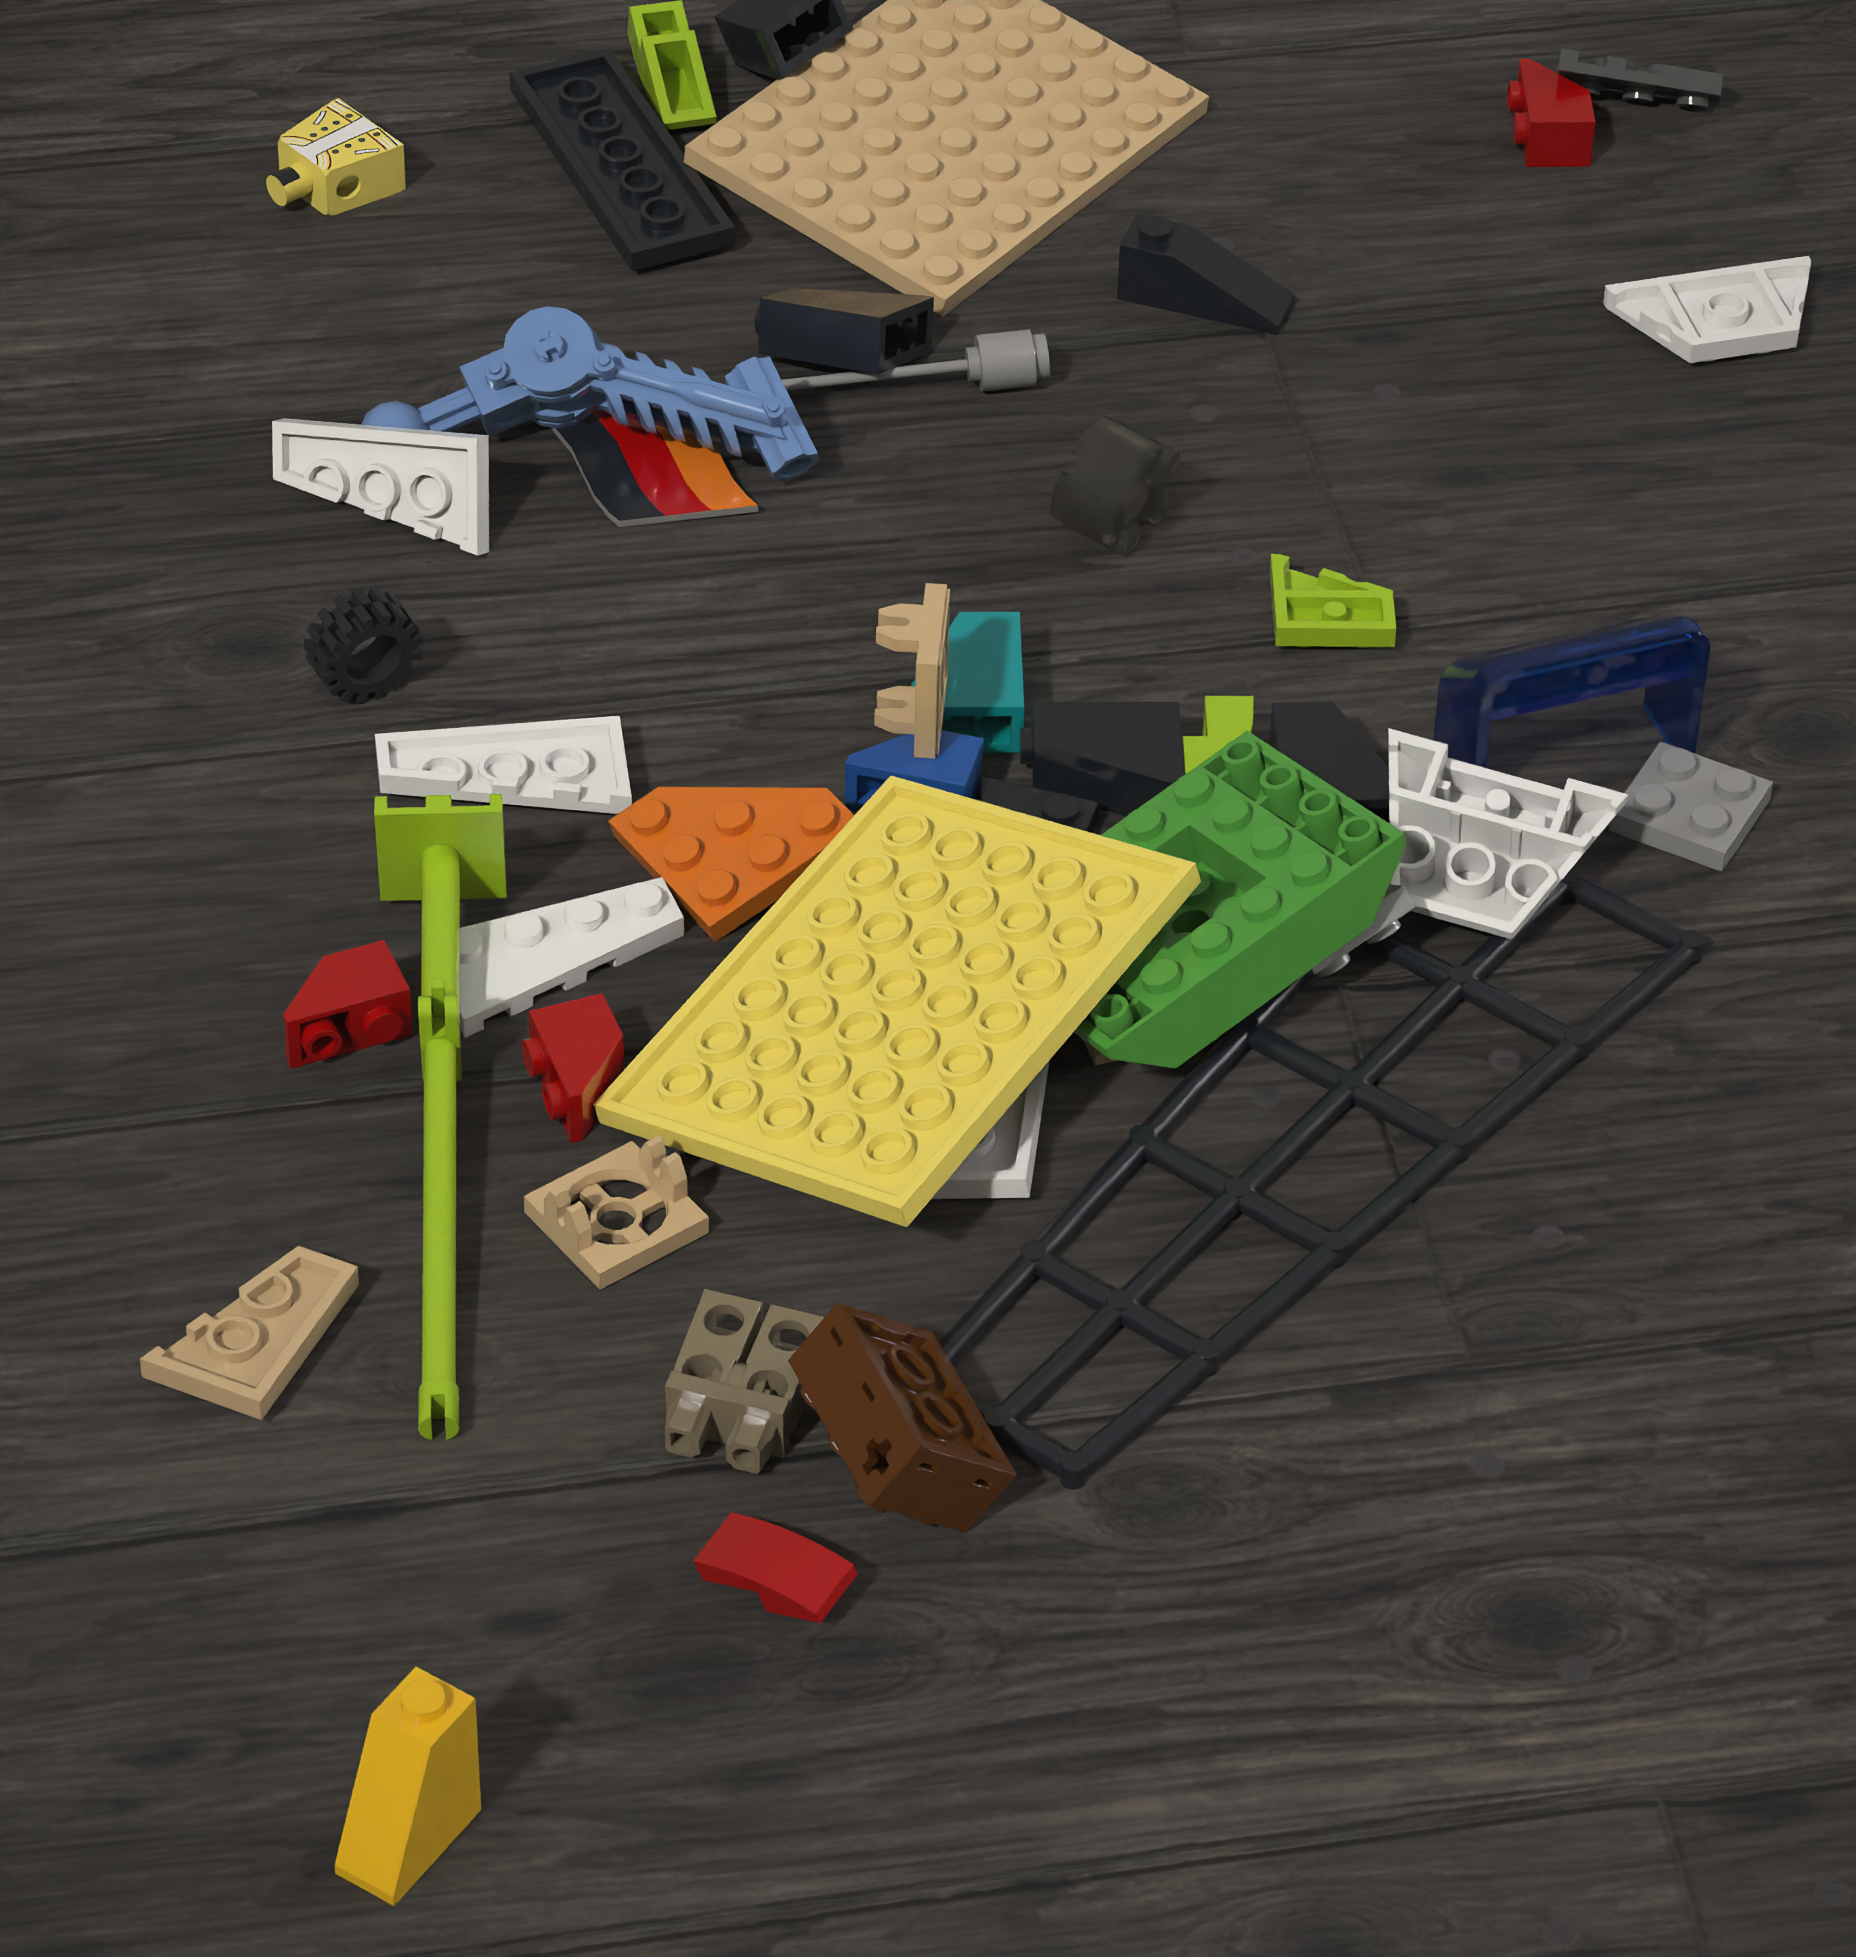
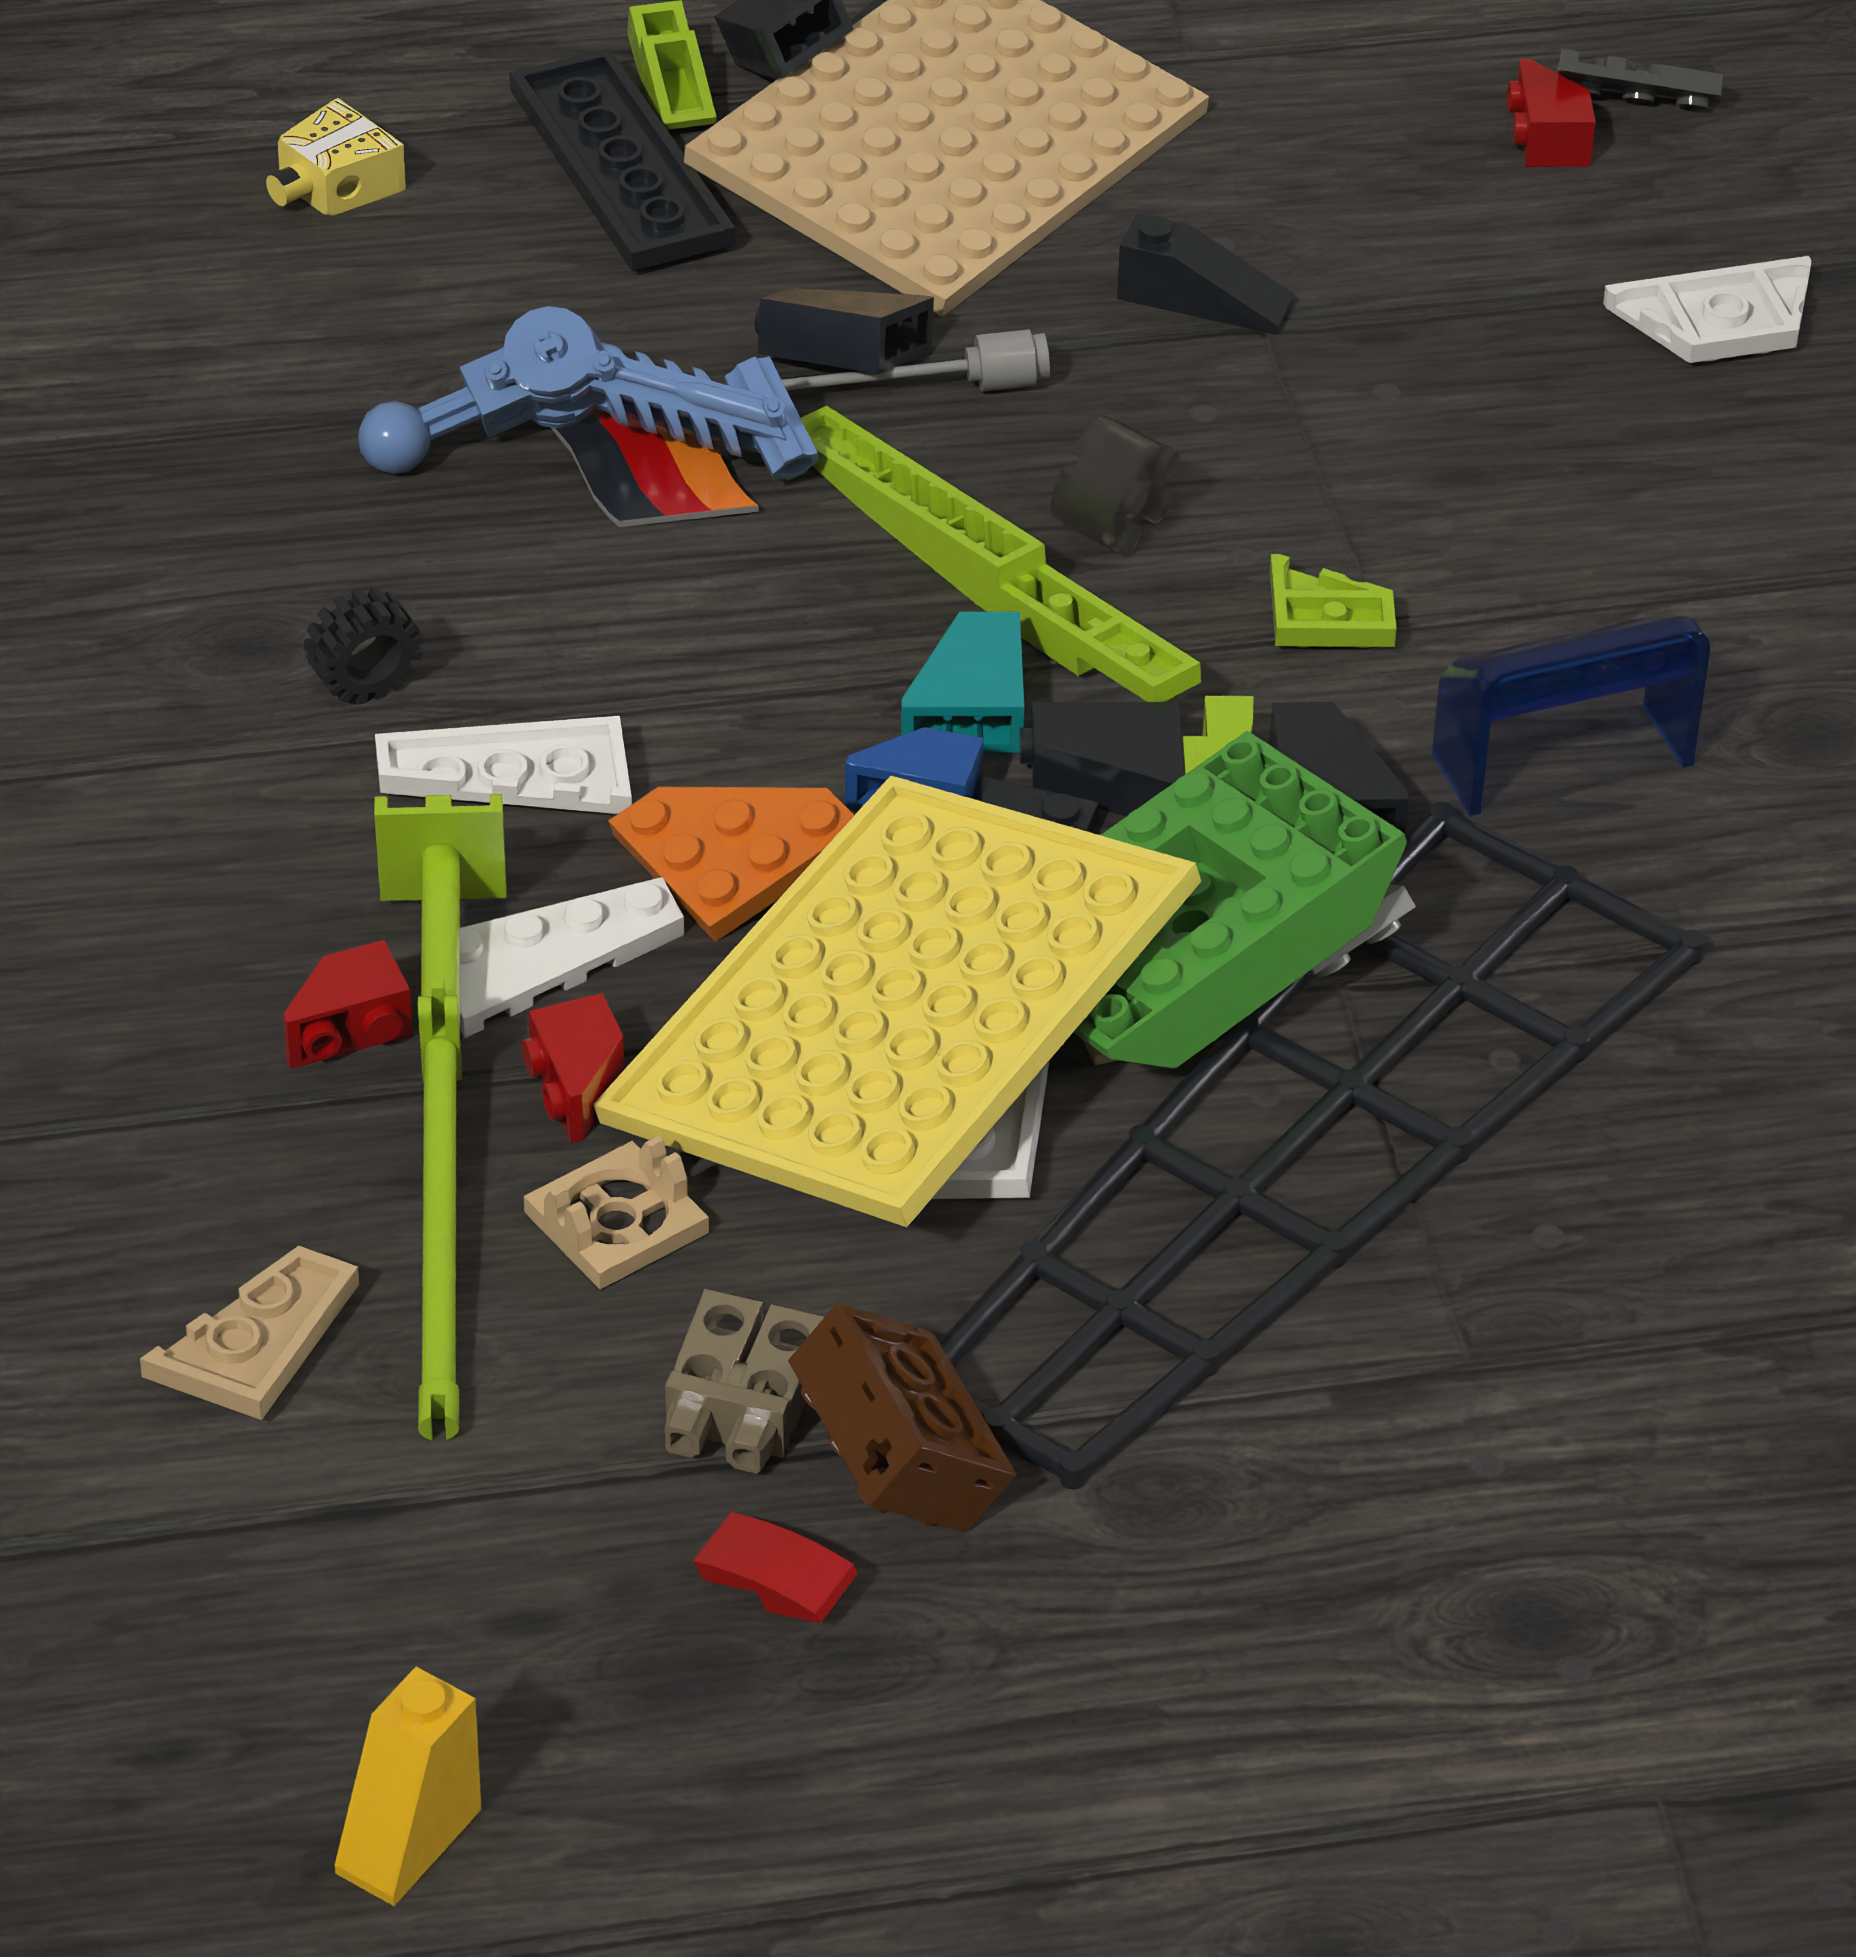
(392, 473): white wing -> none
(925, 632): tan piece -> none
(995, 562): none -> lime slope
(1483, 840): white wedge -> none
(1691, 806): light grey plate -> none

